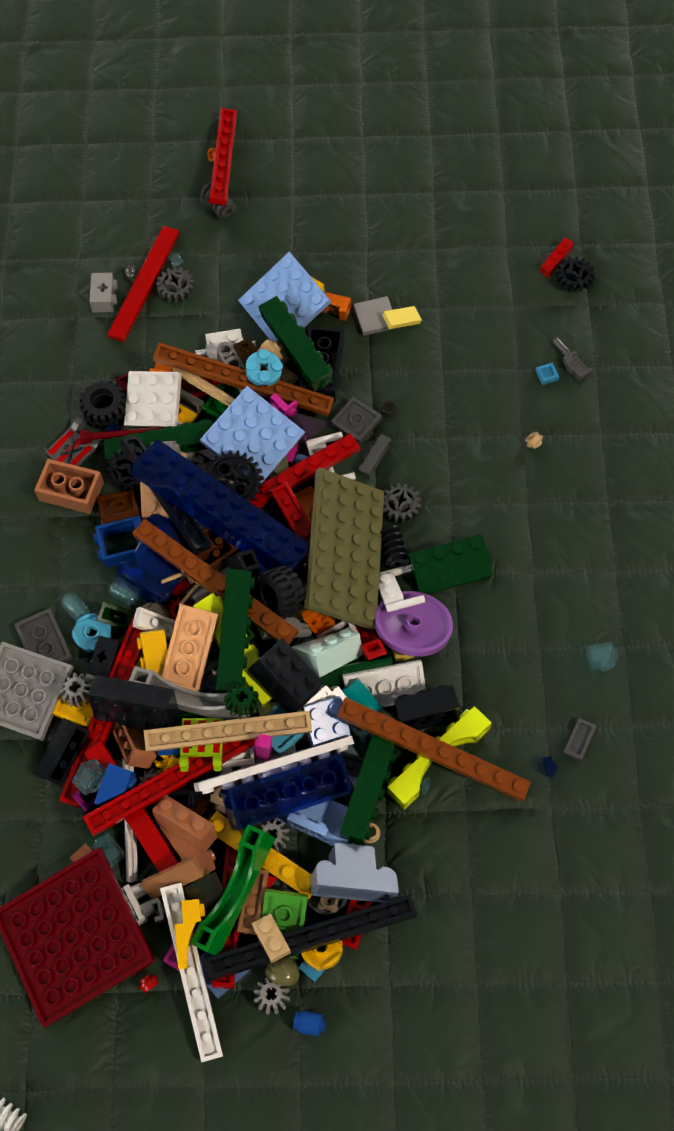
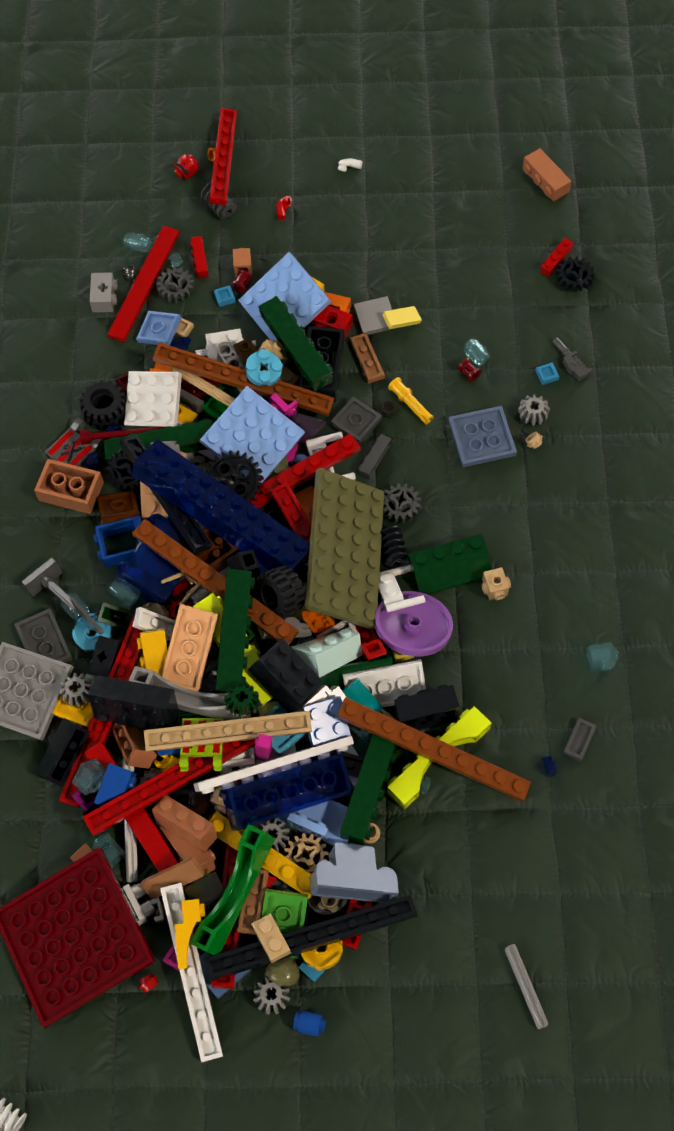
(44, 578): none -> dark grey piece
(93, 460): none -> clear blue plate
(137, 242): none -> clear light blue brick
(158, 328): none -> medium blue tile
(182, 343): none -> clear blue tile
(184, 328): none -> tan tile
(186, 166): none -> red head
(199, 255): none -> red piece
(224, 296): none -> dark azure tile
(241, 281): none -> dark red bush
(242, 260): none -> nougat brick
(282, 206): none -> red arm
(313, 851): none -> tan gear
(339, 318): none -> red brick
(350, 163): none -> white arm
(367, 358): none -> medium nougat tile
(405, 395): none -> yellow pin
(469, 370): none -> dark red bush
(476, 352): none -> clear light blue brick
(482, 436): none -> sand blue plate
(495, 584): none -> tan brick
(526, 986): none -> light grey axle
(533, 410): none -> light grey gear
(546, 174): none -> nougat brick

